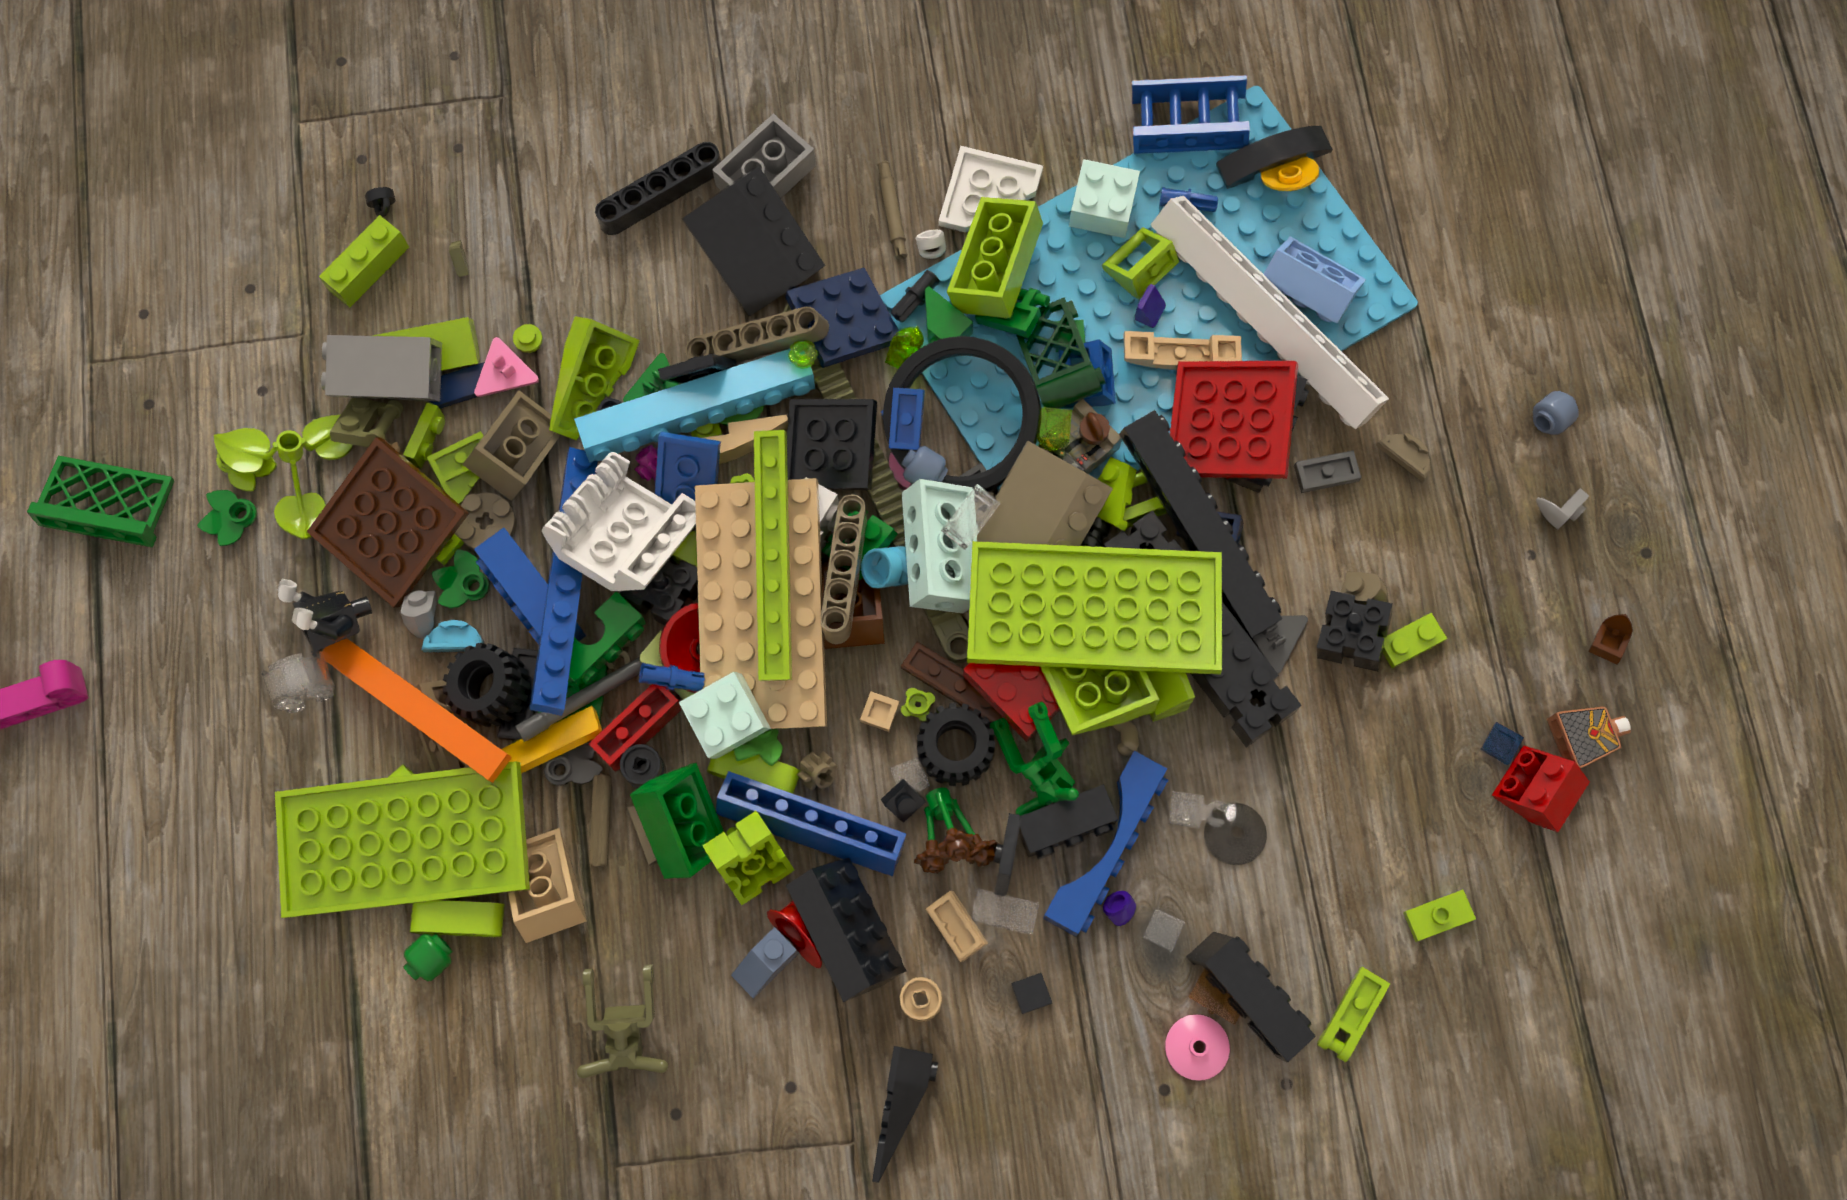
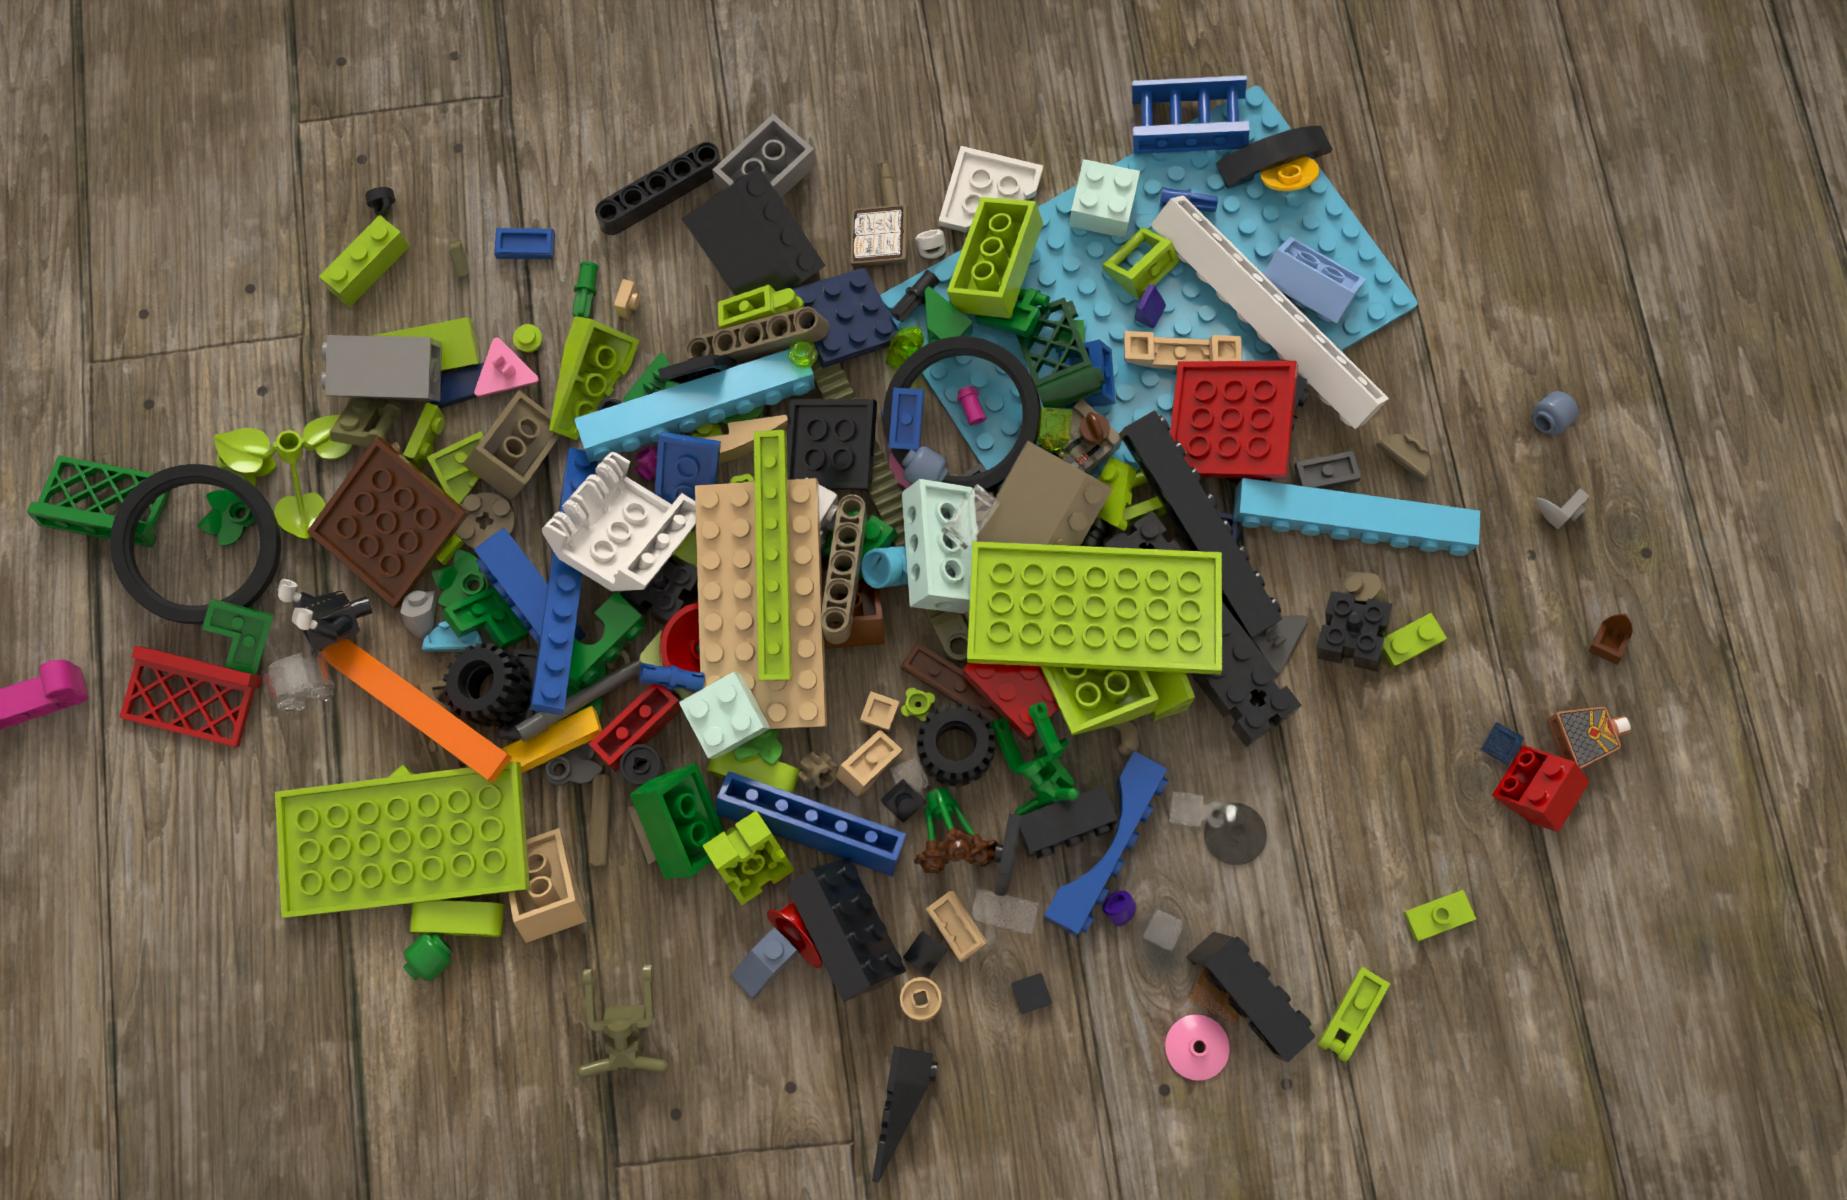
(159, 483): none -> black tyre
(194, 669): none -> red fence
(246, 627): none -> green plate
(487, 611): none -> green plate
(524, 243): none -> blue tile
(585, 289): none -> green axle
(627, 299): none -> tan plate
(756, 305): none -> lime brick
(866, 764): none -> tan plate
(879, 235): none -> tile
(925, 953): none -> black slope
(969, 399): none -> dark pink pin
(1356, 516): none -> medium azure brick

